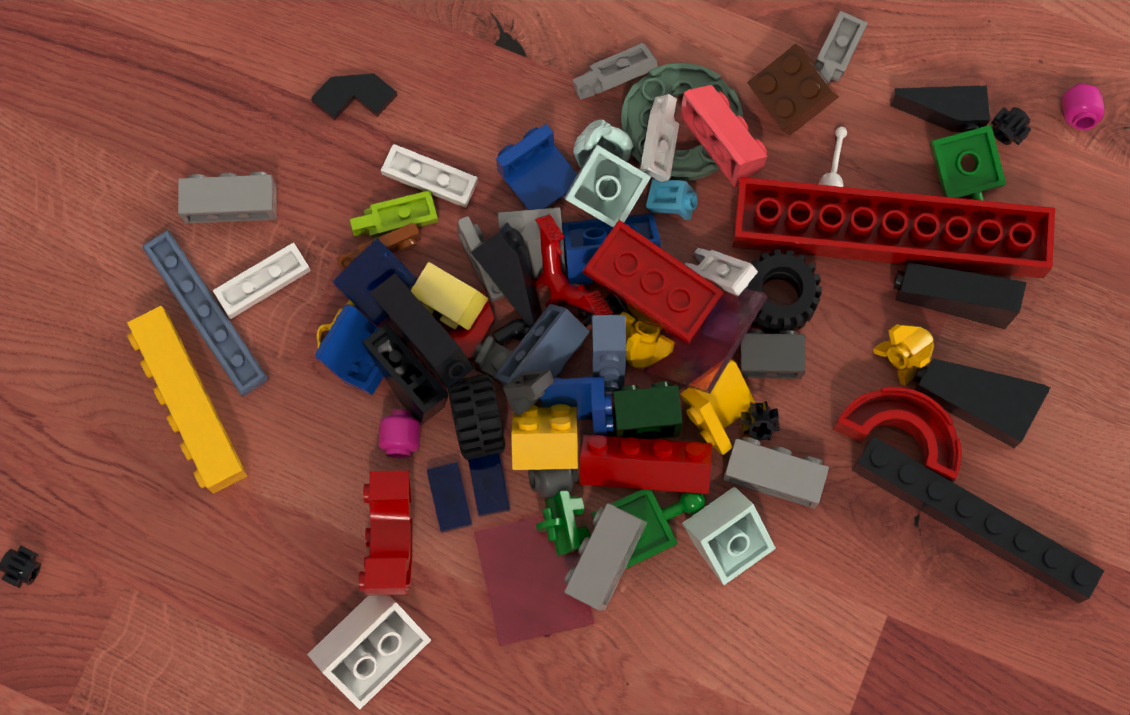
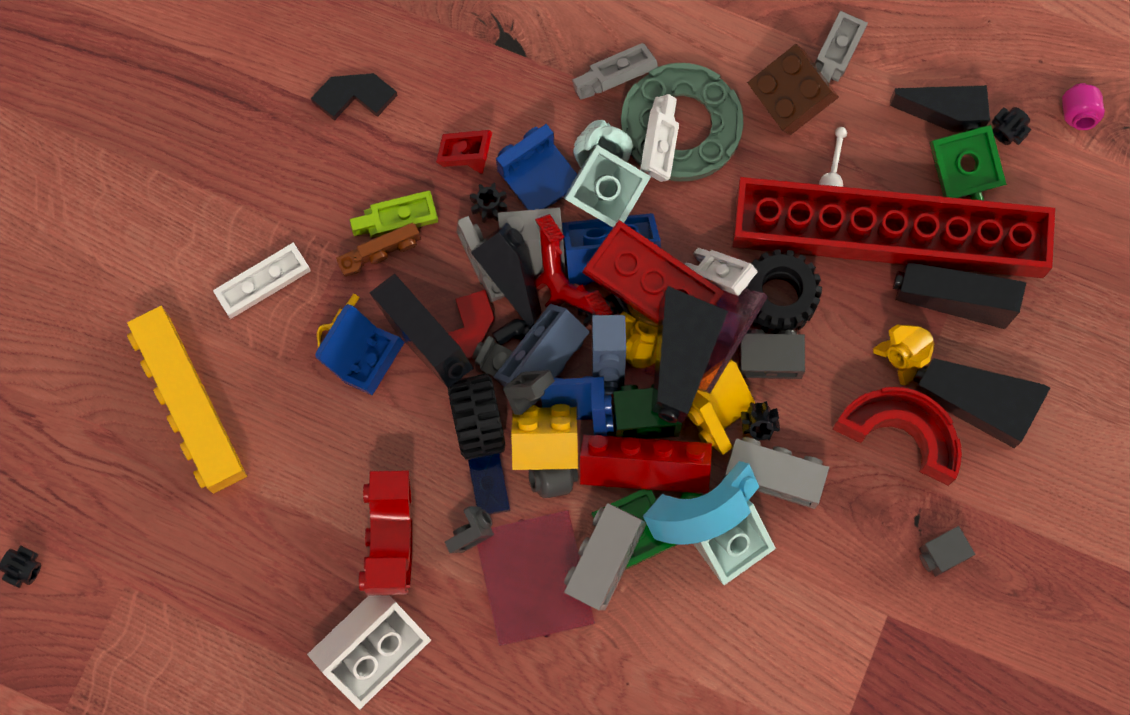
(205, 313): sand blue tile -> none
(227, 198): light grey brick -> none
(367, 272): clear blue tile -> none
(399, 434): dark pink head -> none
(406, 374): black slope -> none
(429, 175): white plate -> none
(448, 296): light yellow brick -> none
(449, 497): clear blue tile -> none
(465, 149): none -> red slope
(473, 533): none -> dark grey bracket
(494, 208): none -> black gear
(560, 522): green hips -> none
(672, 198): medium azure bracket -> none
(684, 346): none -> black slope
(706, 516): none -> medium azure arch
(722, 133): coral slope -> none
(946, 551): none -> dark grey brick
(978, 520): black brick -> none

